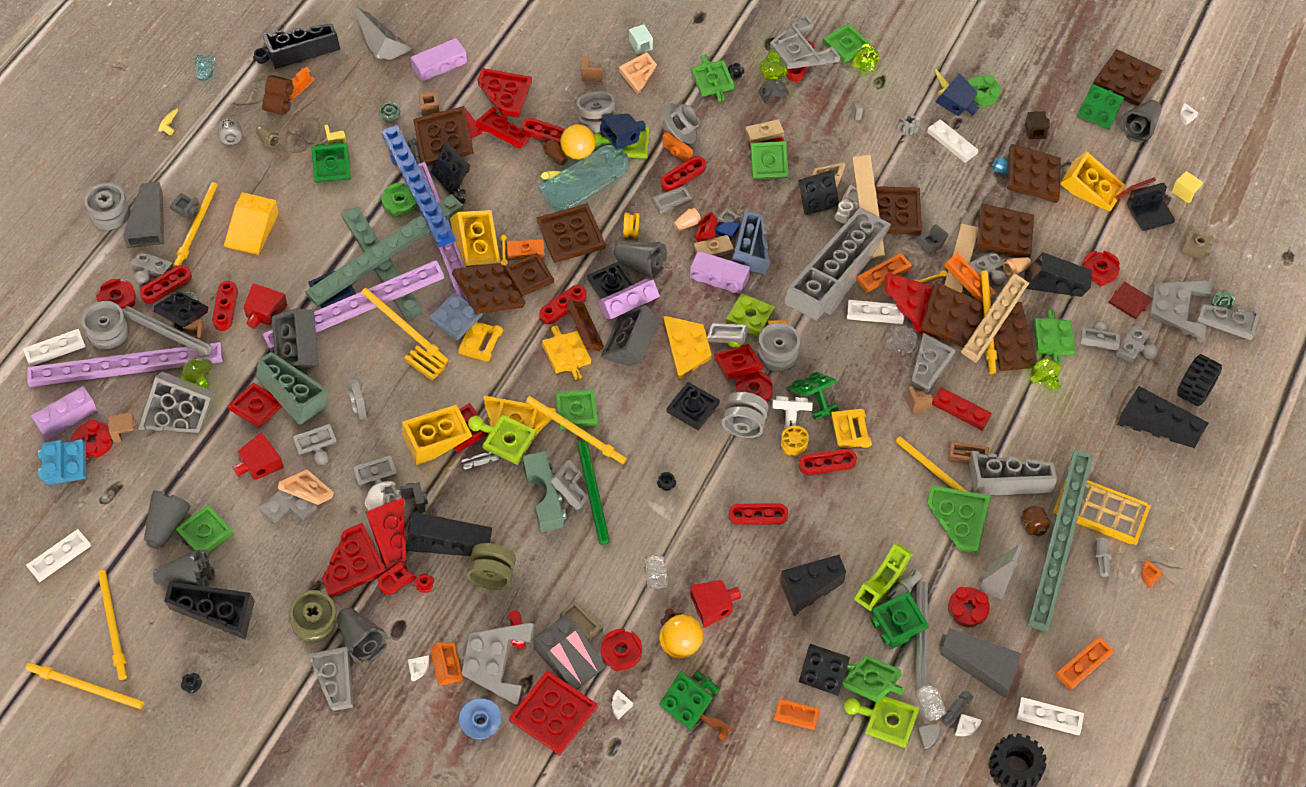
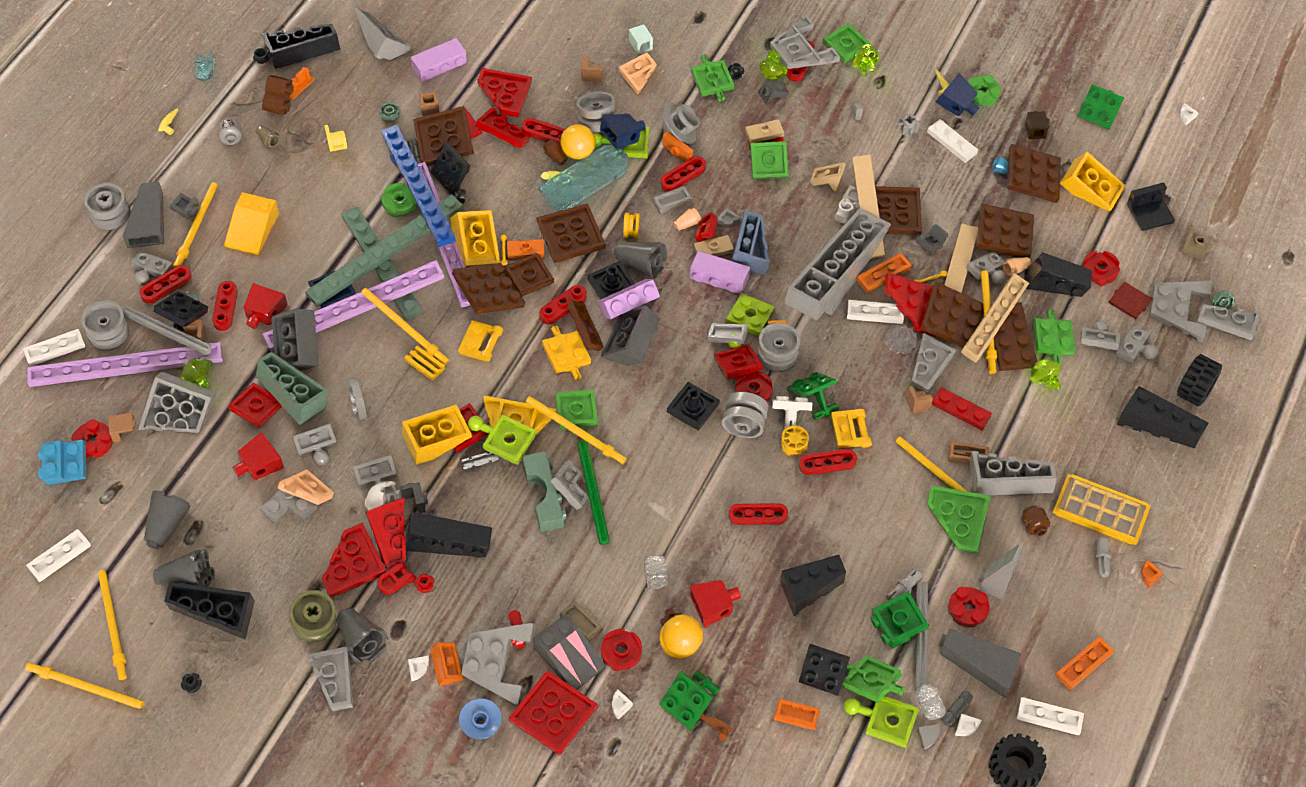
(64, 413): lavender brick -> none
(118, 287): red plate -> none
(204, 530): bright green plate -> none
(331, 162): green plate -> none
(455, 316): sand blue plate -> none
(491, 566): olive wheel -> none
(666, 476): black plate -> none
(687, 344): yellow wing -> none
(727, 228): blue tile -> none
(818, 192): black plate -> none
(884, 580): lime arch -> none
(966, 276): orange plate -> none
(1060, 541): sand green plate -> none
(1128, 77): reddish brown plate -> none
(1137, 186): clear red piece -> none
(1141, 121): dark grey cone -> none
(1186, 186): light yellow panel -> none

